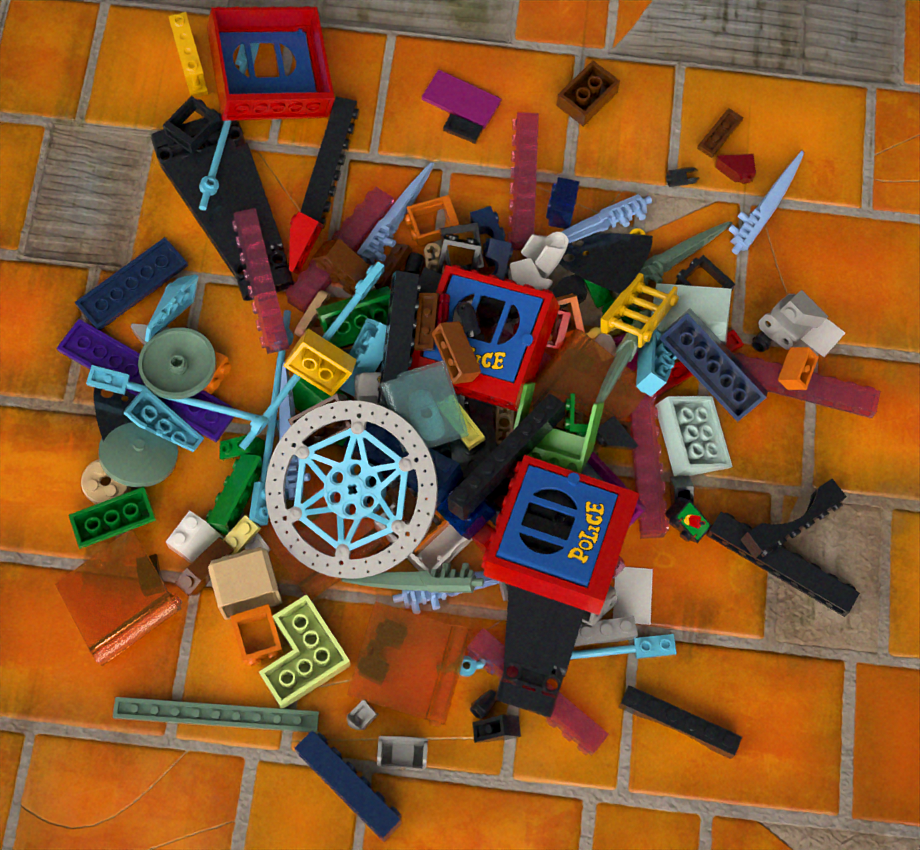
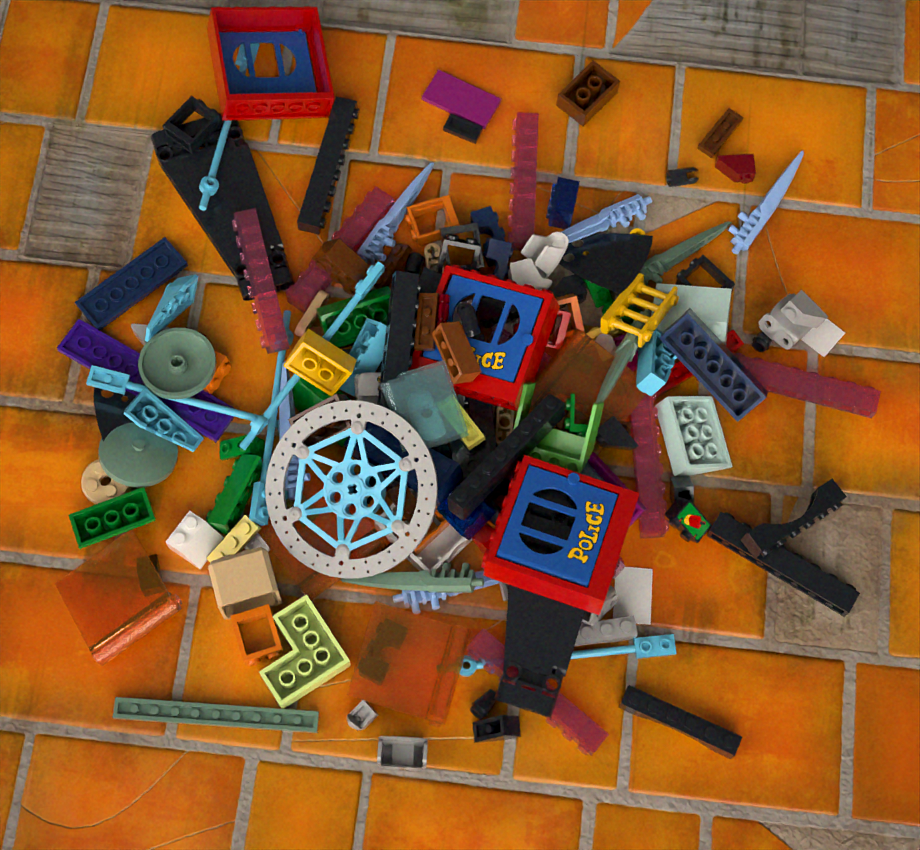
(188, 55): yellow fence -> none
(197, 573): reddish brown slope -> none
(303, 236): red slope -> none
(348, 786): dark blue brick -> none
(798, 368): orange brick -> none

